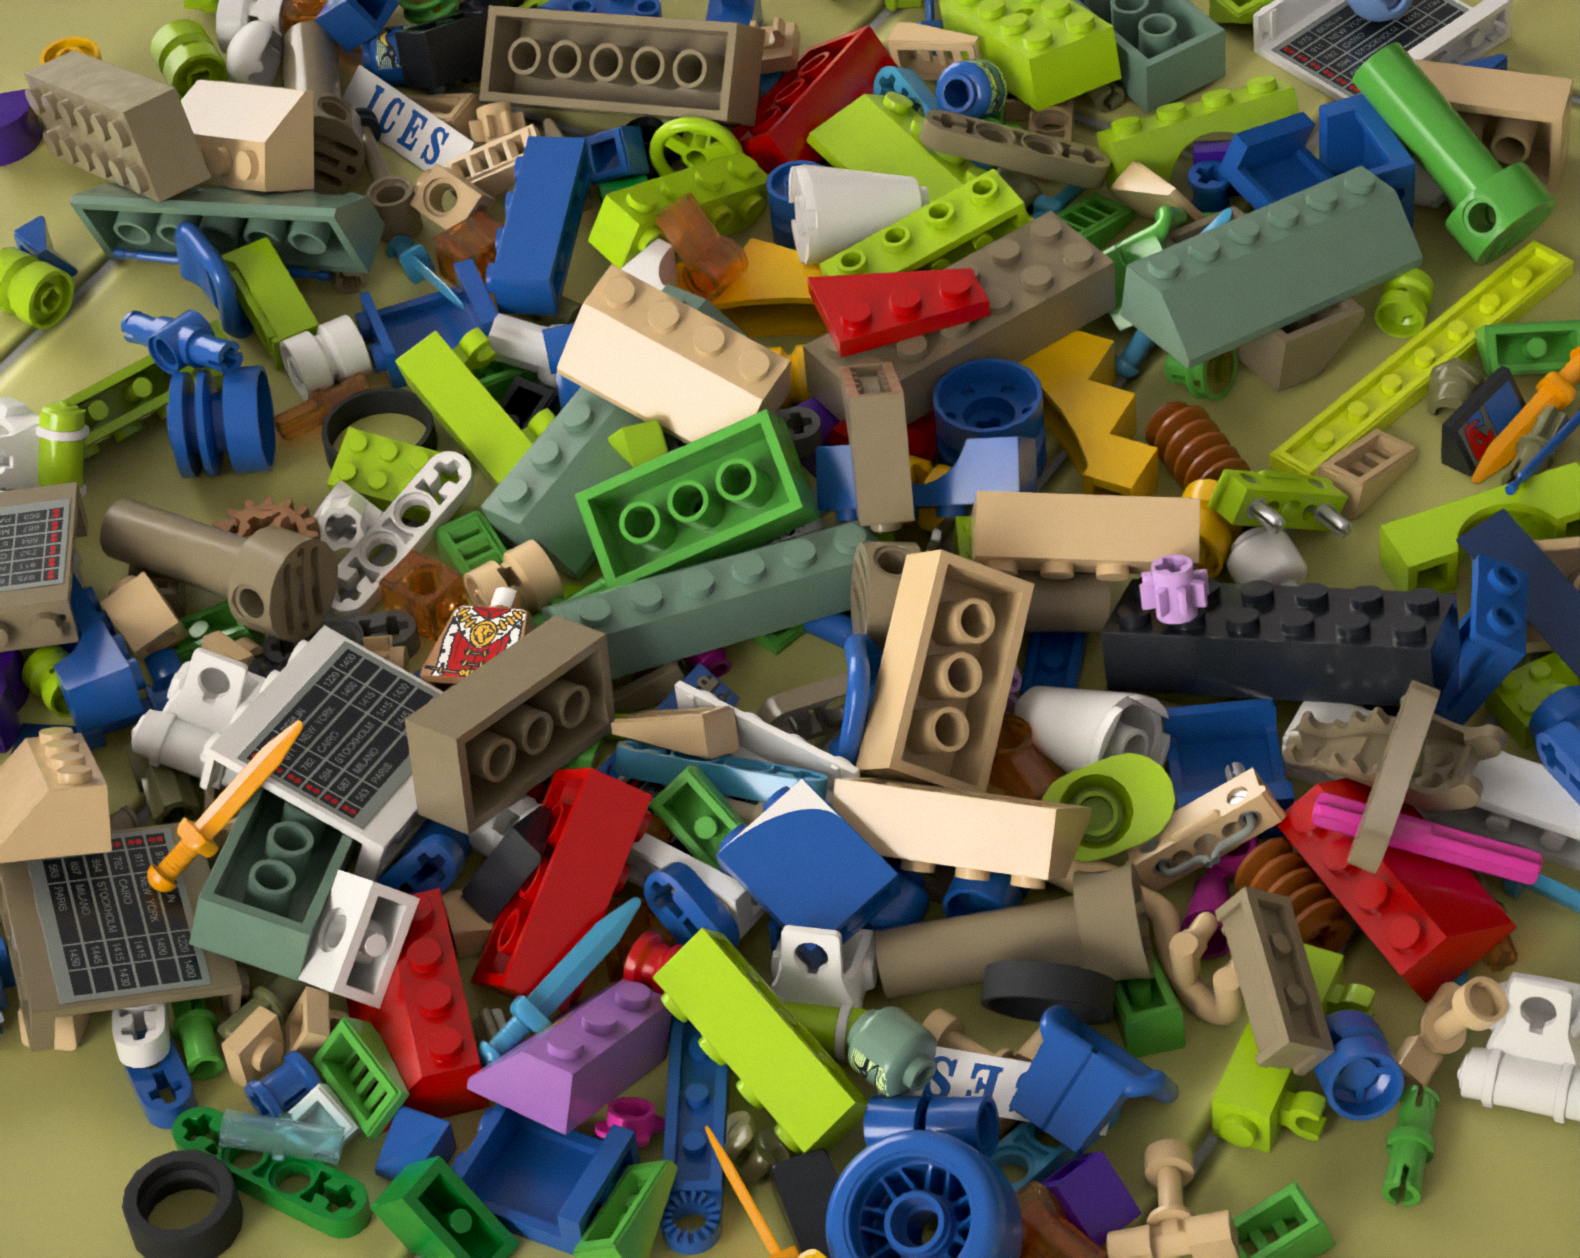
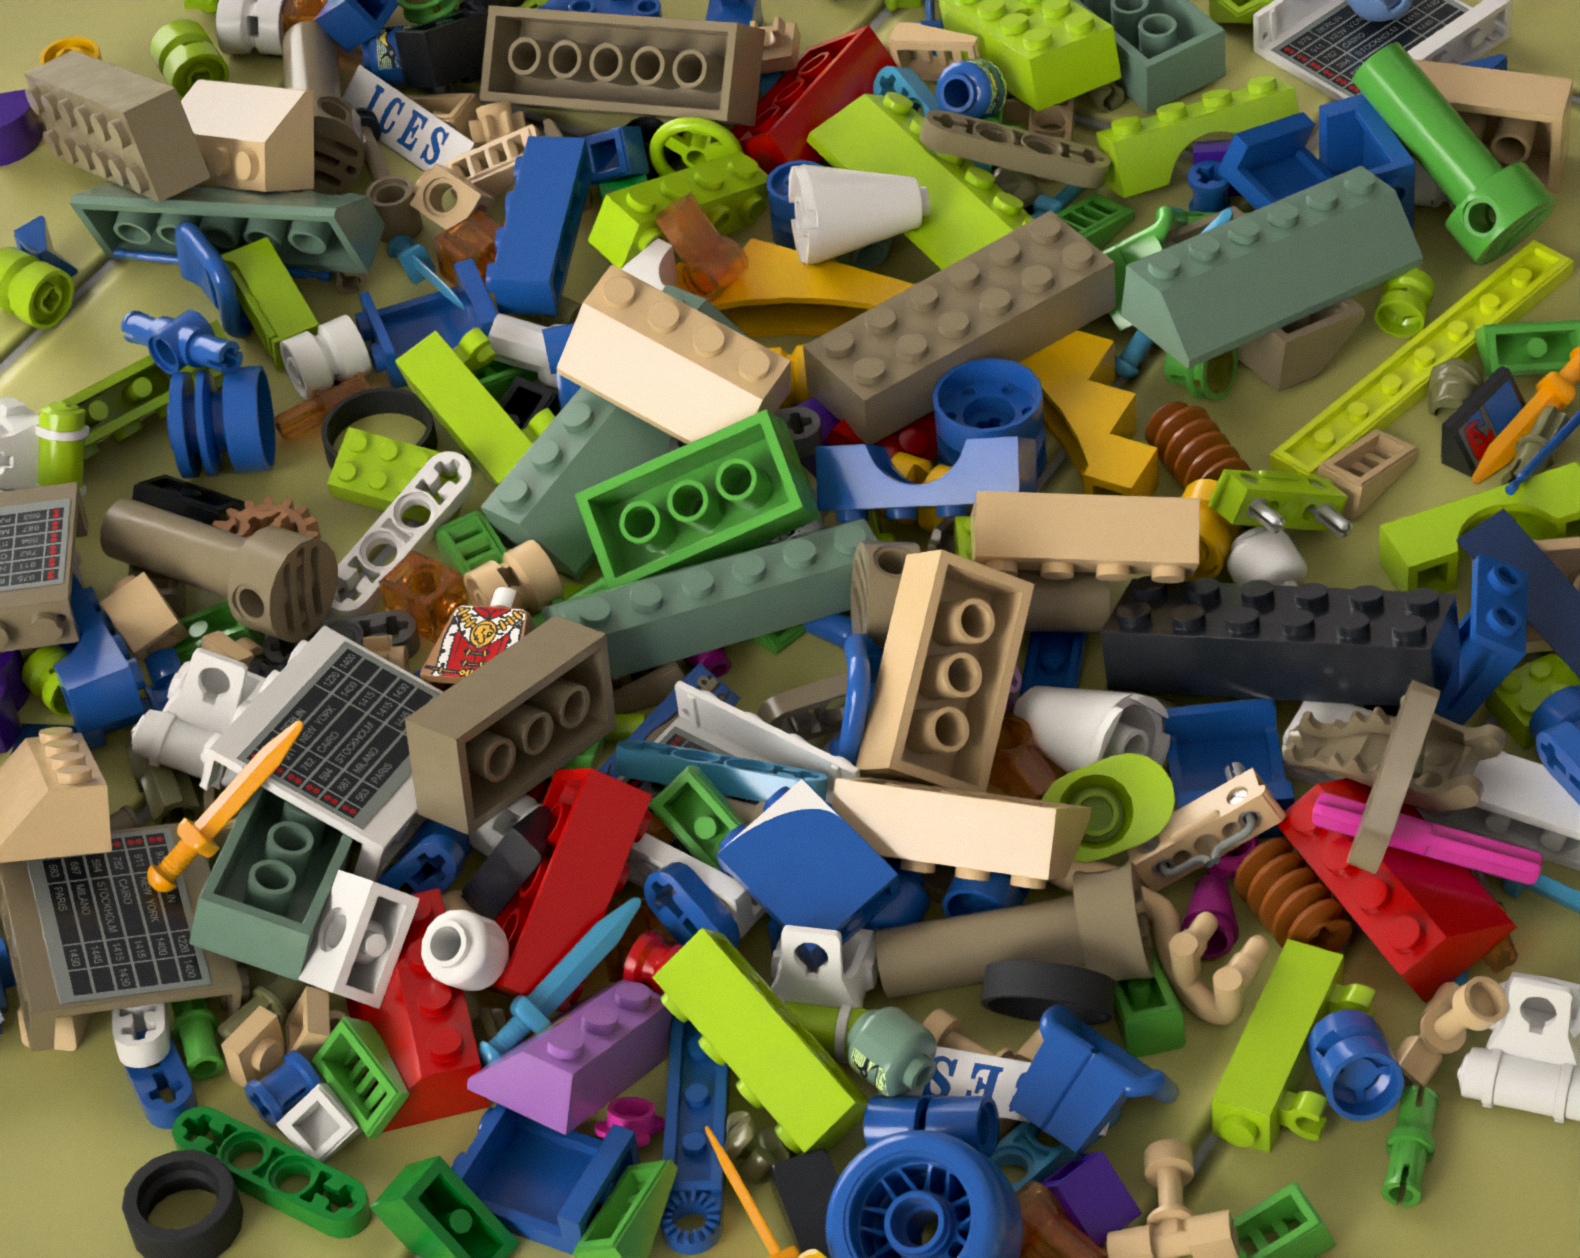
(185, 499): none -> black slope
(252, 56): white hair -> none
(282, 1136): clear light blue pin -> none
(345, 517): white piece -> none
(413, 1139): blue slope -> none
(465, 950): none -> white head
(639, 442): lime slope -> none
(692, 731): tan slope -> none
(878, 445): dark tan arch -> none
(895, 306): red wing -> none
(937, 232): lime brick -> none
(1147, 192): tan slope -> none
(1174, 589): lavender gear -> none
(1275, 980): dark tan container -> none

